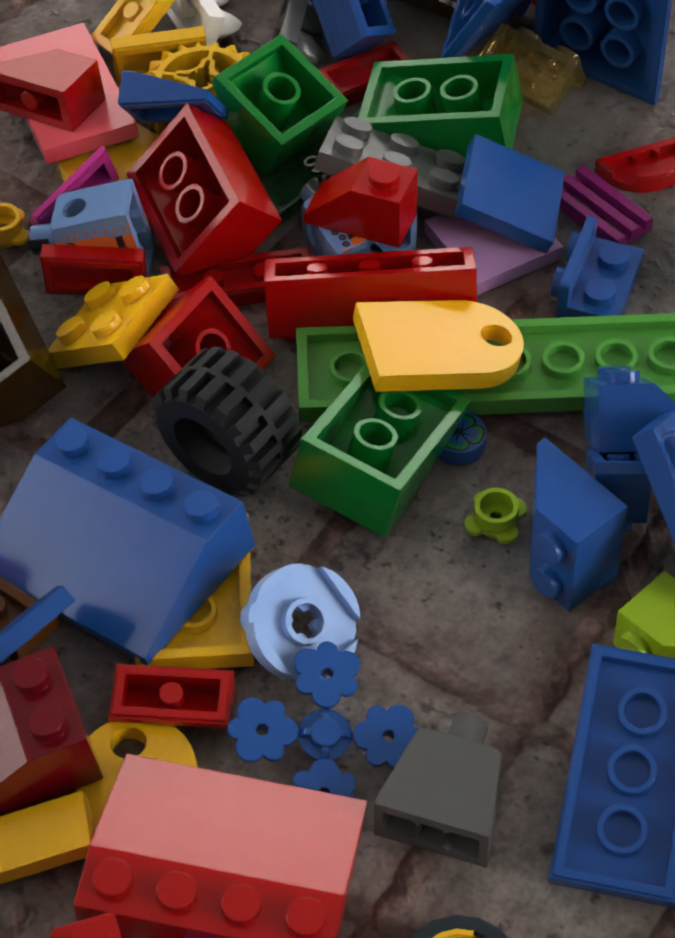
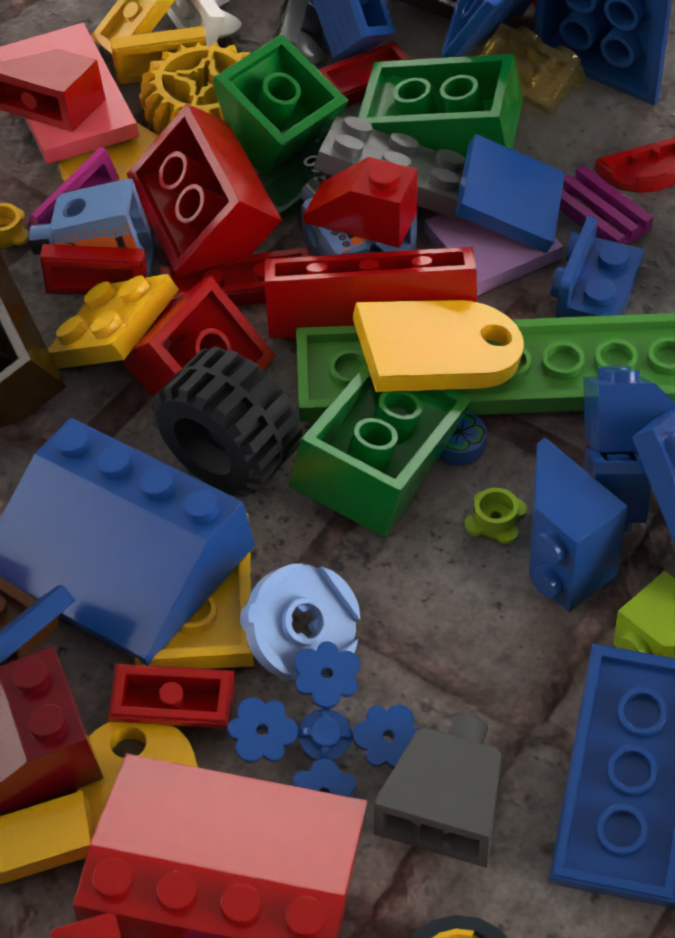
(160, 100): blue slope -> none

